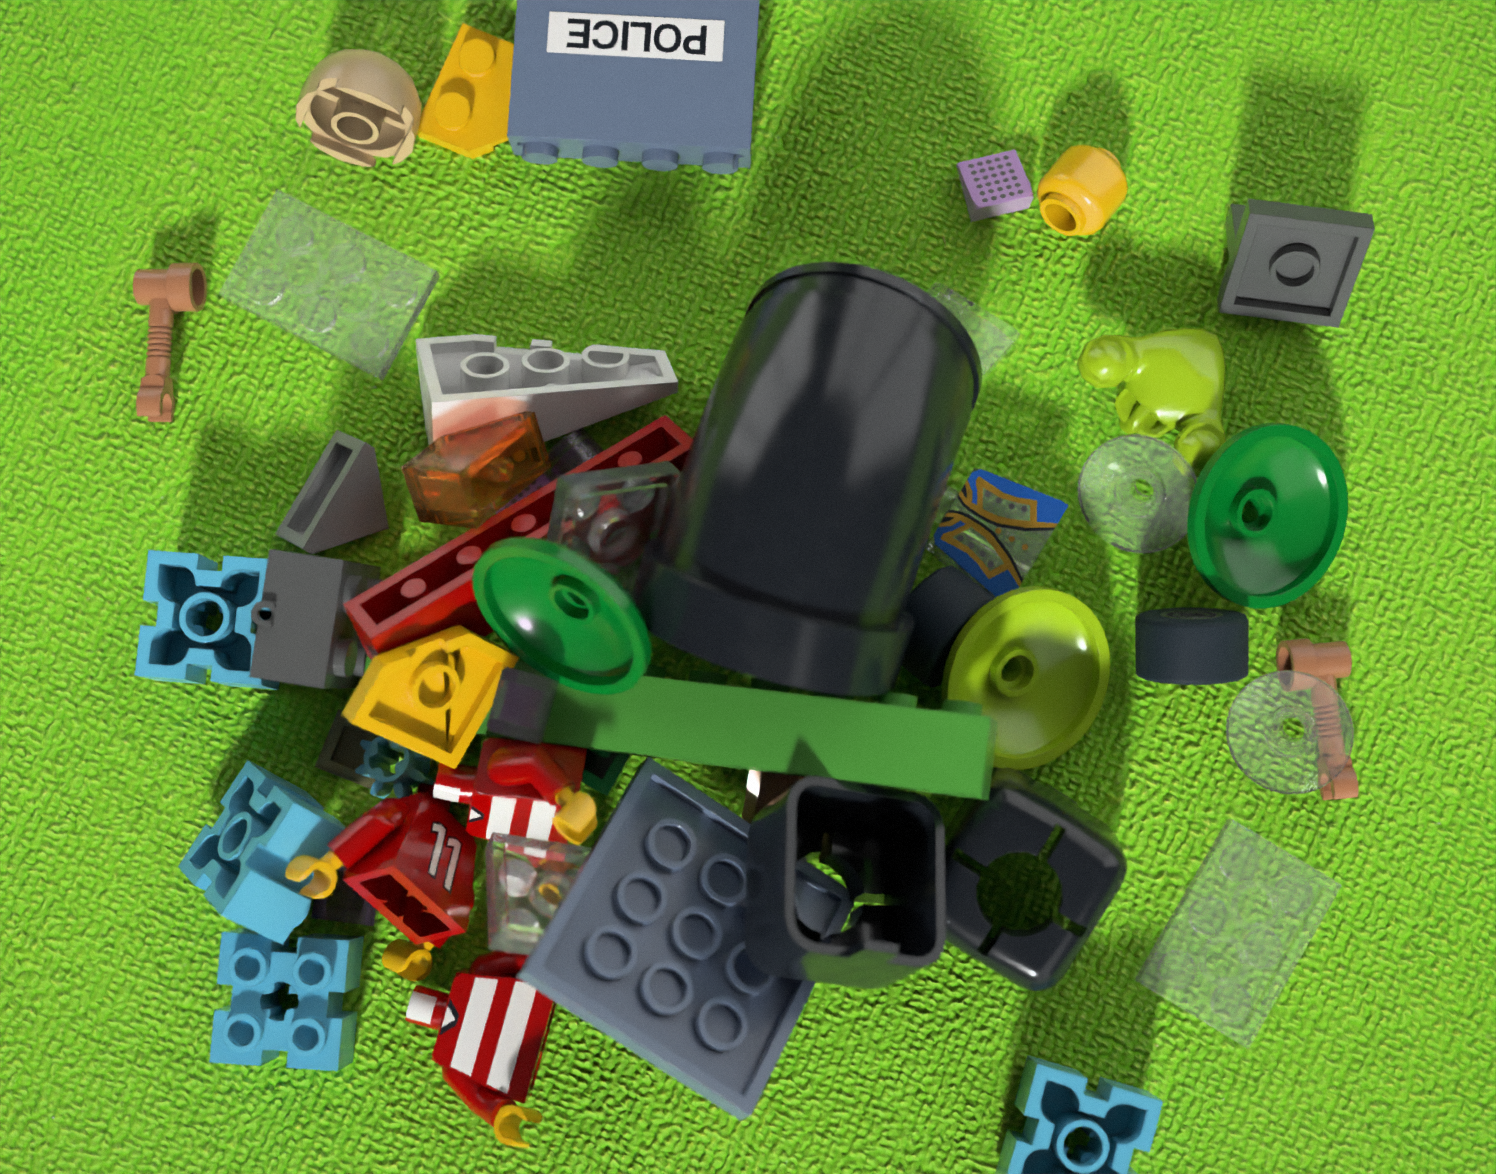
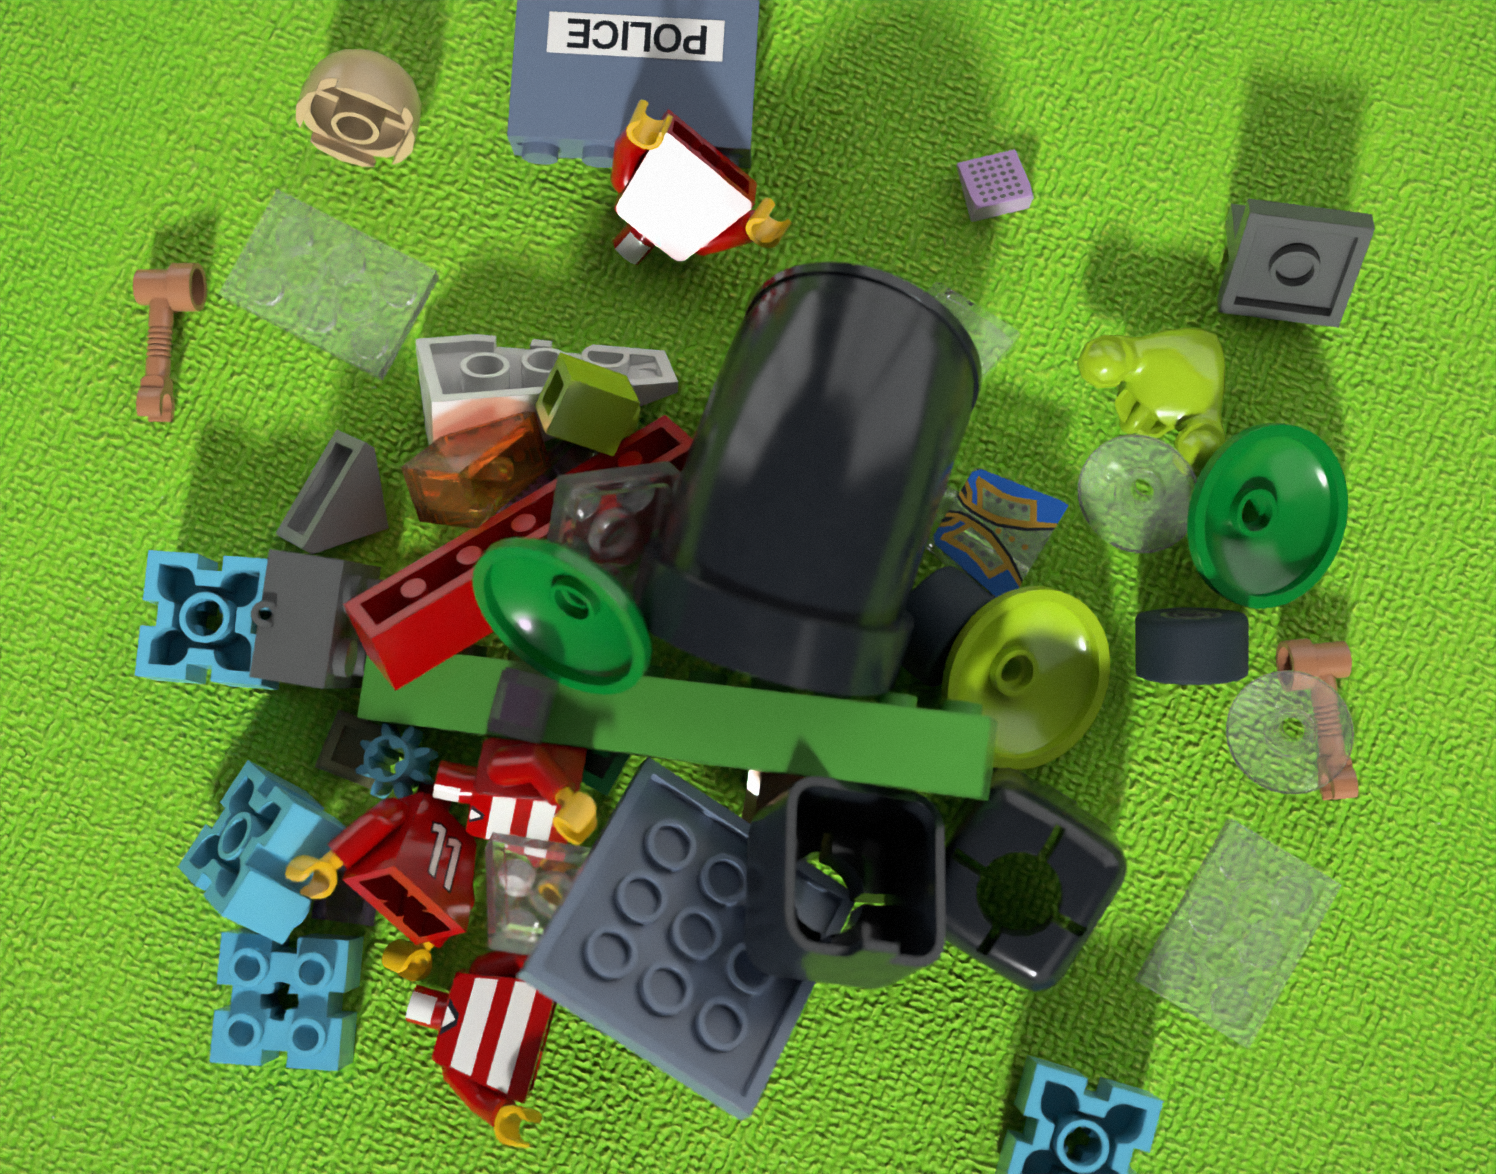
(431, 692): yellow plate -> none
(470, 95): yellow plate -> none
(588, 405): none -> lime brick
(683, 193): none -> torso
(1082, 190): yellow head -> none

